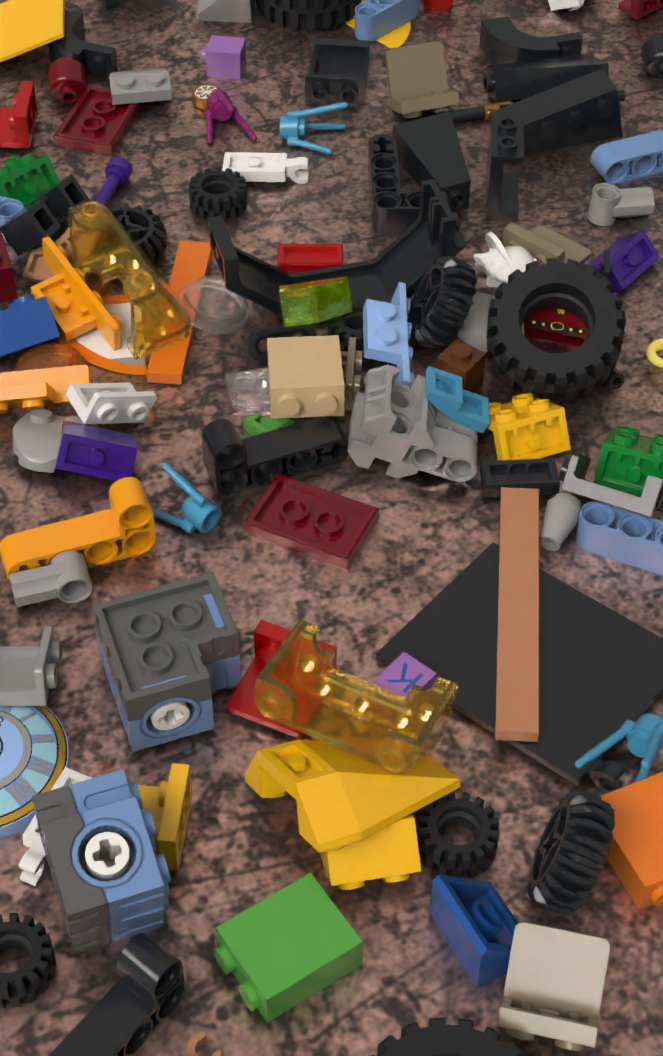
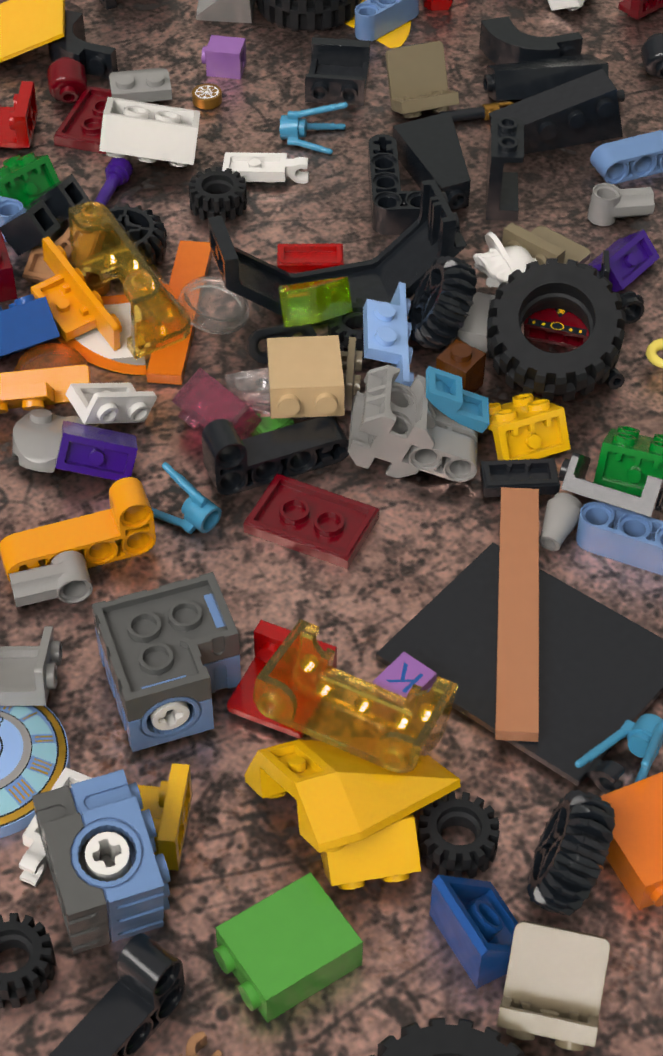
(149, 132): none -> white brick
(206, 400): none -> clear pink brick
(221, 109): magenta plant -> none
(632, 306): none -> black plate

